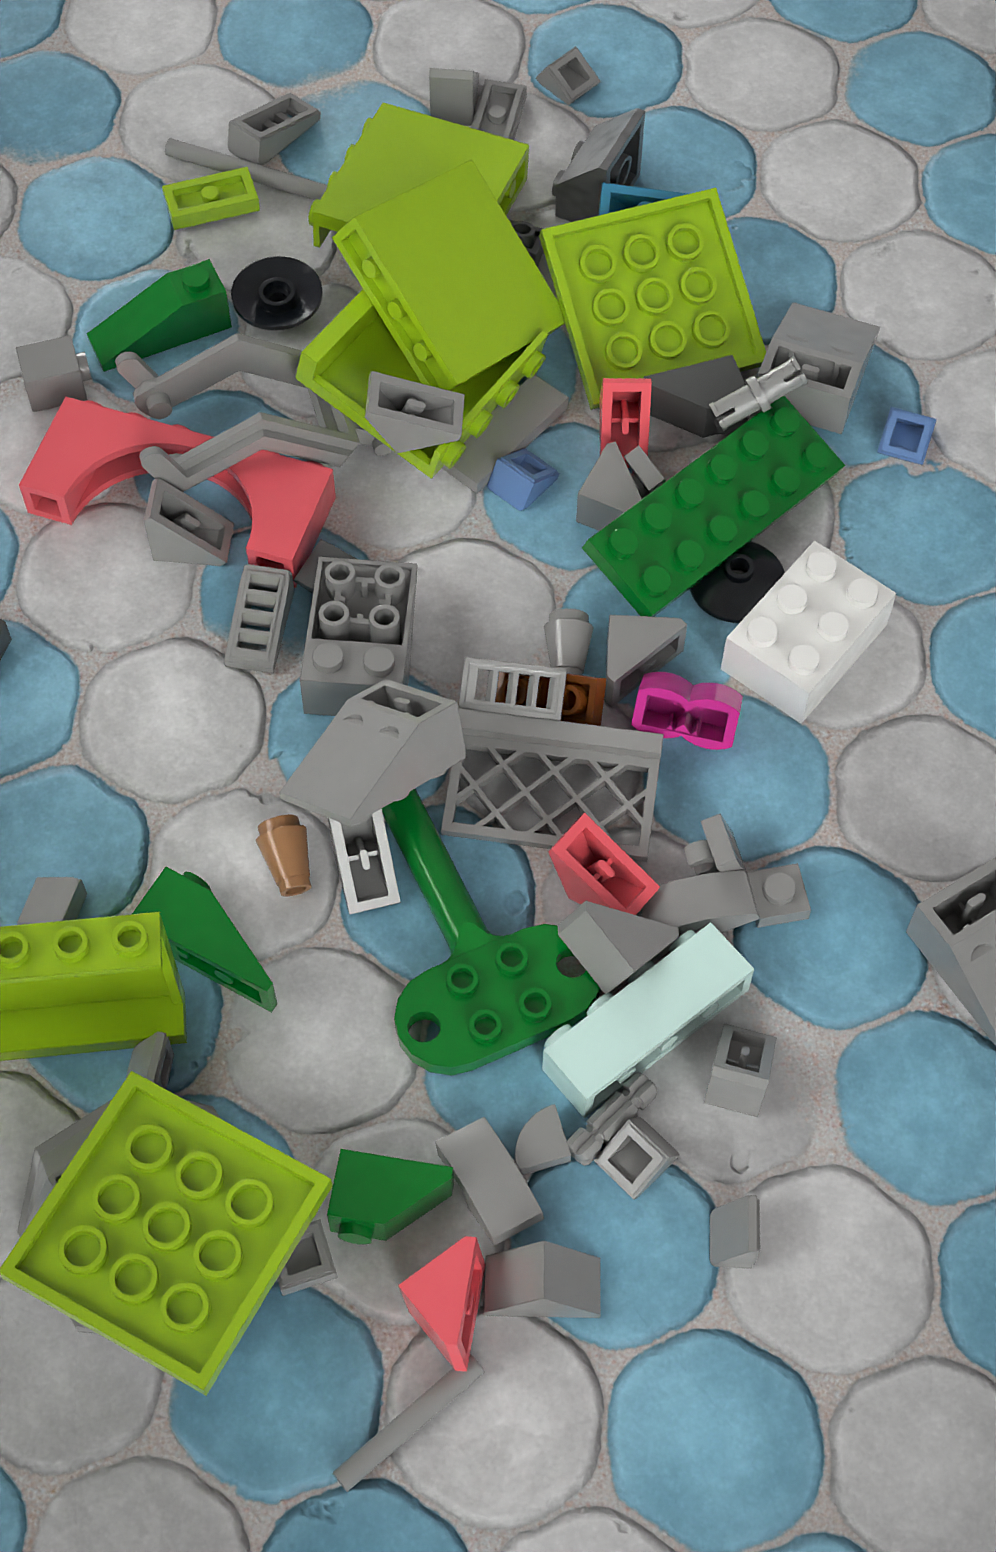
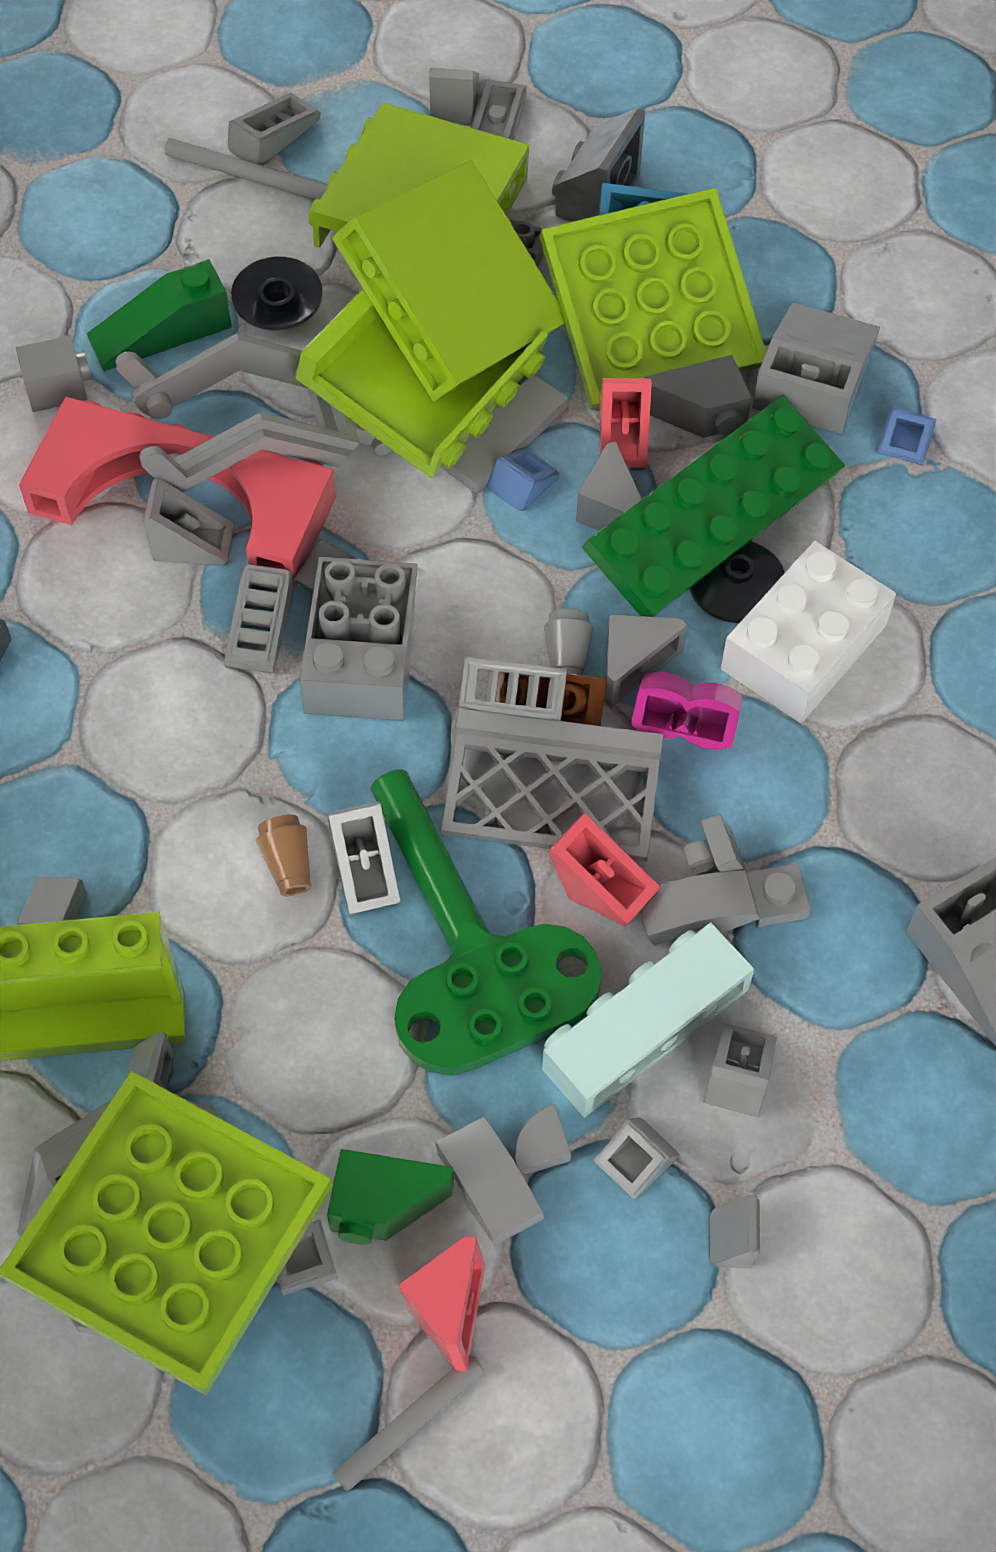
(206, 937): green slope -> none
(210, 198): lime plate -> none
(377, 752): light grey slope -> none
(413, 413): light grey slope -> none
(542, 1282): light grey slope -> none
(568, 77): light grey slope -> none
(610, 1117): light grey axle -> none
(613, 942): light grey slope -> none
(644, 474): light grey plate -> none
(758, 393): light grey pin -> none

